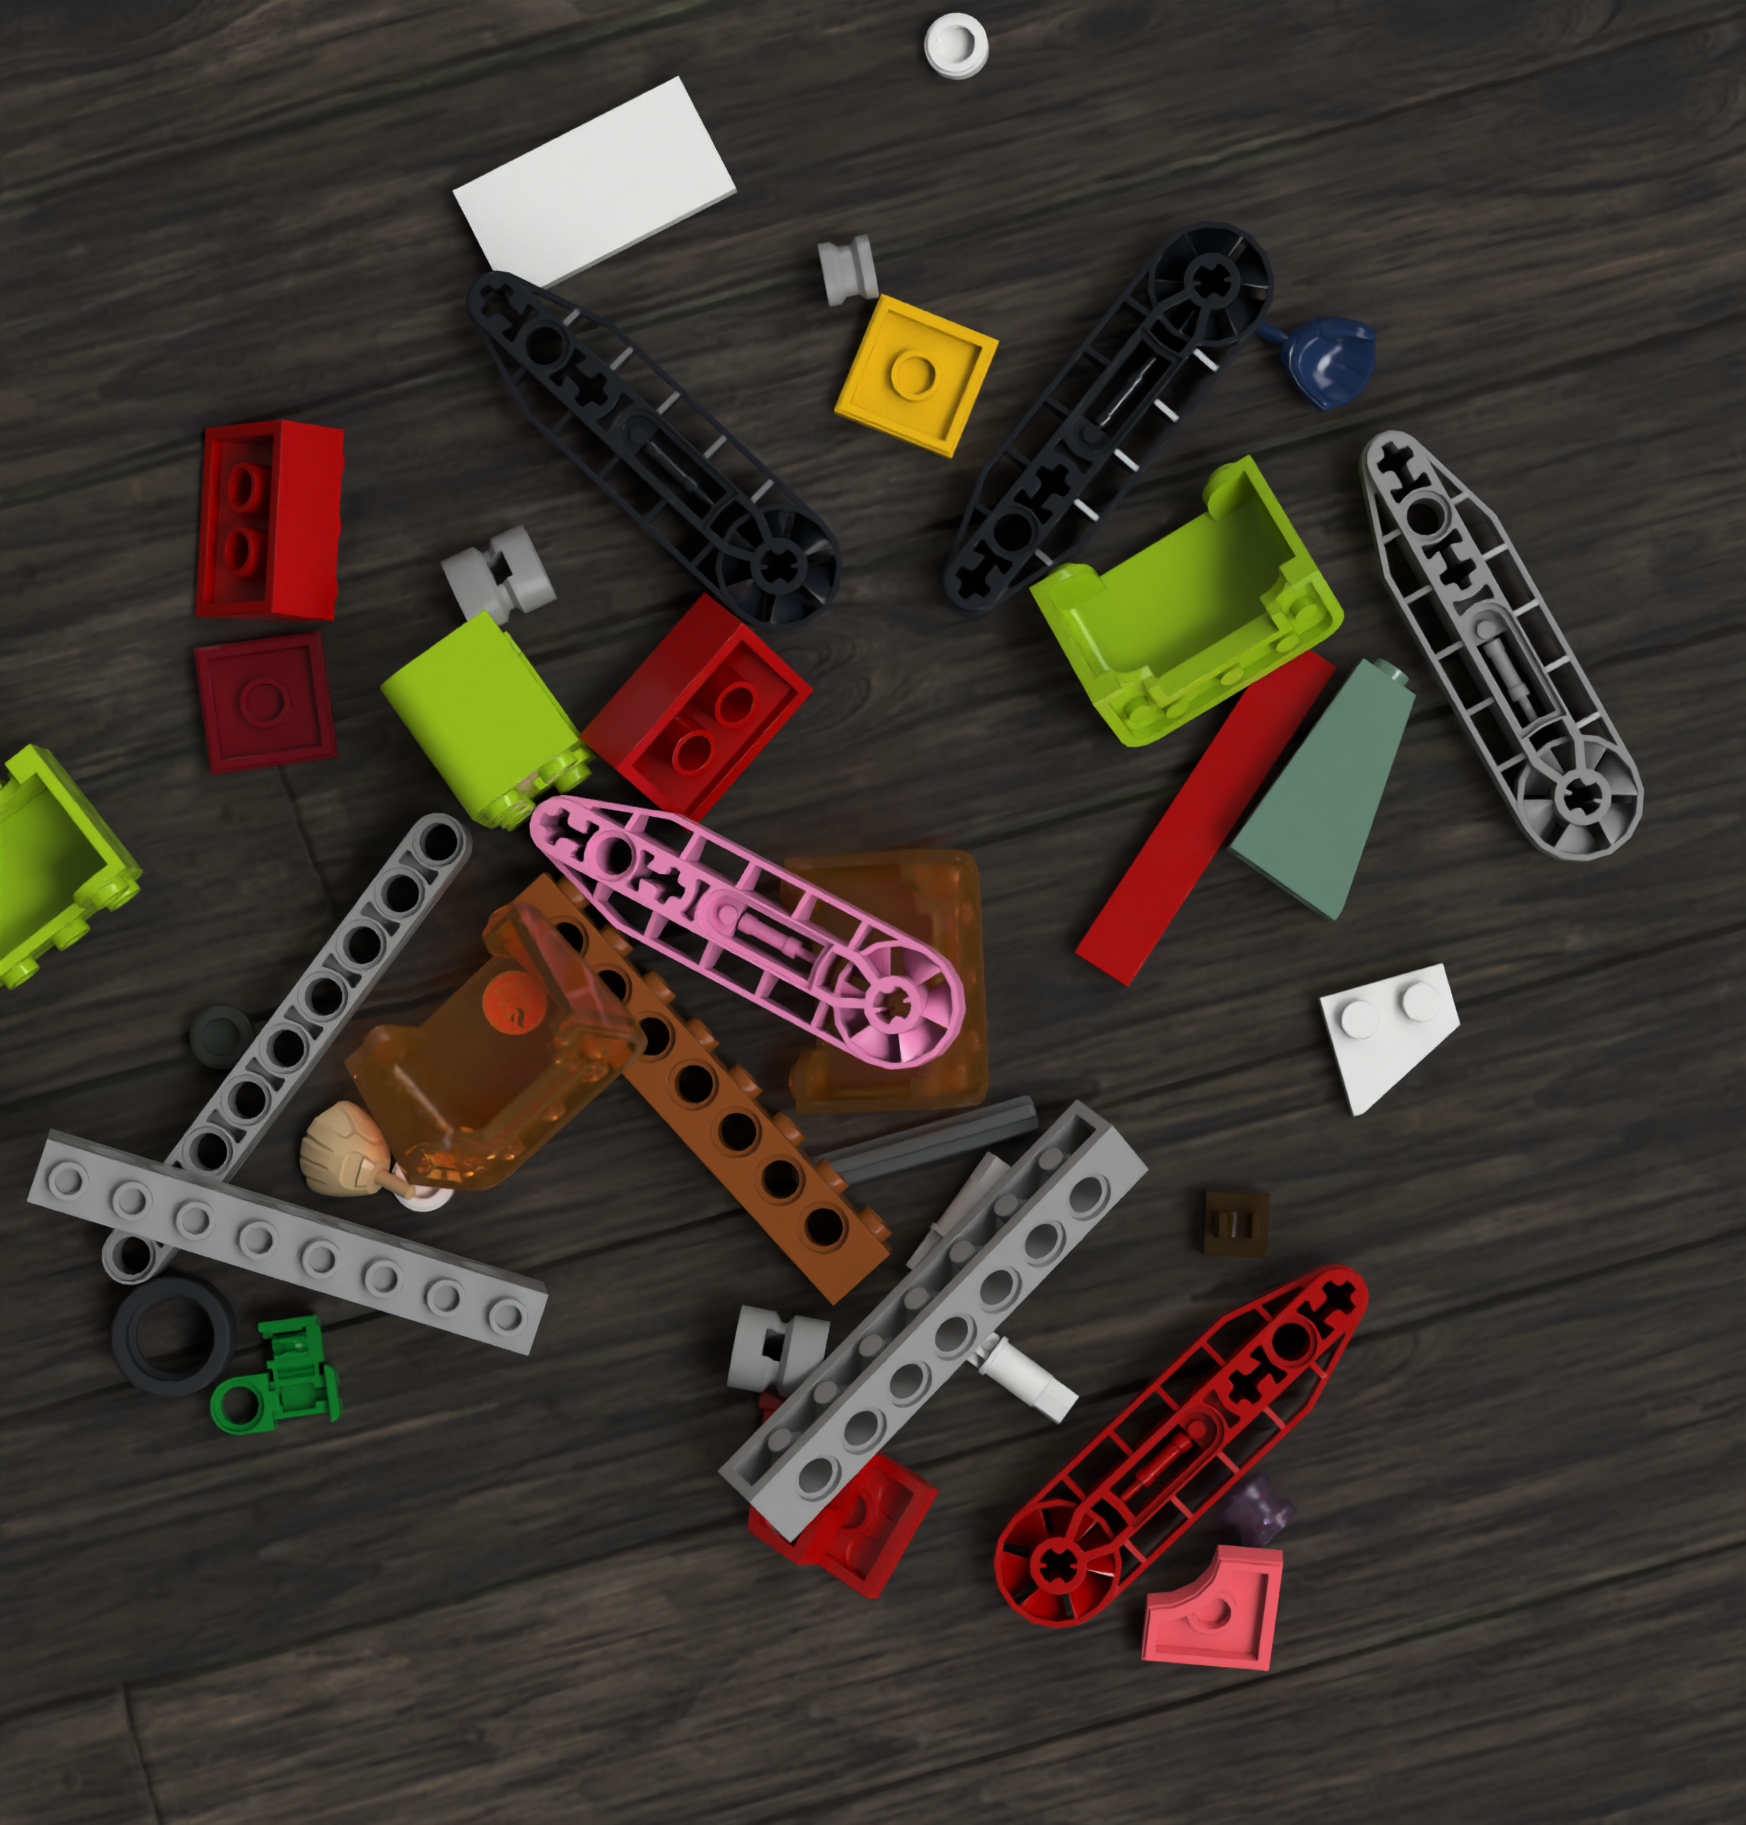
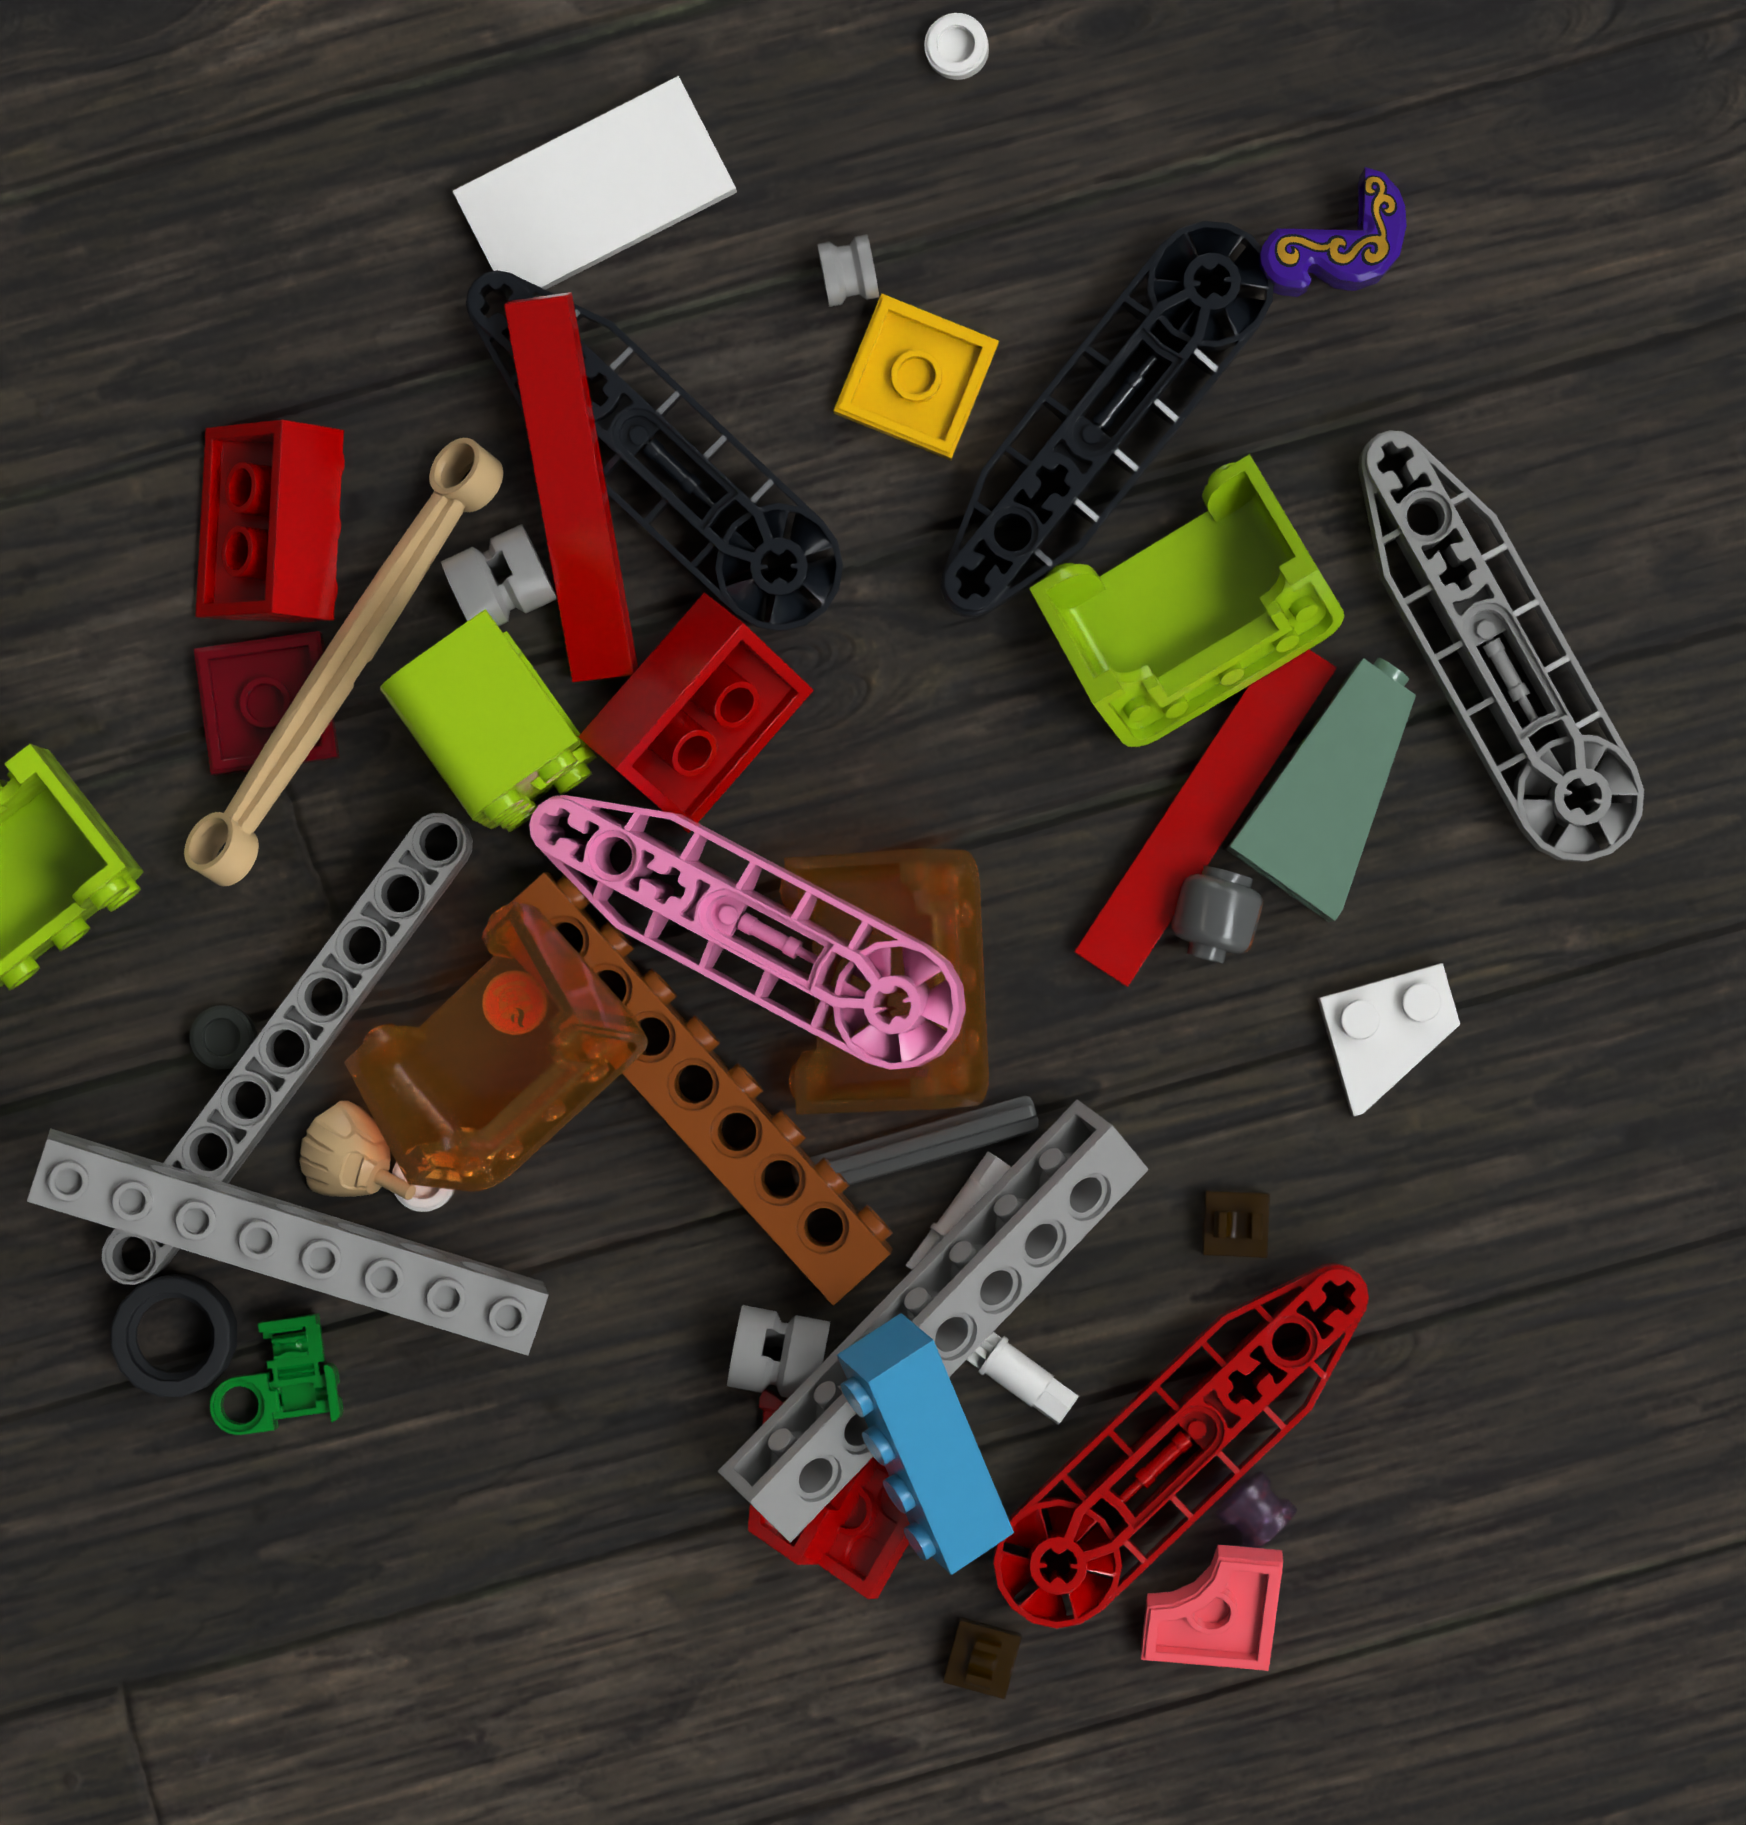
(343, 662): none -> tan piece
(571, 486): none -> red tile
(924, 1444): none -> dark azure brick
(982, 1658): none -> dark brown tile
(1217, 914): none -> dark grey head
(1326, 358): dark blue piece -> none
(1341, 257): none -> dark purple animal

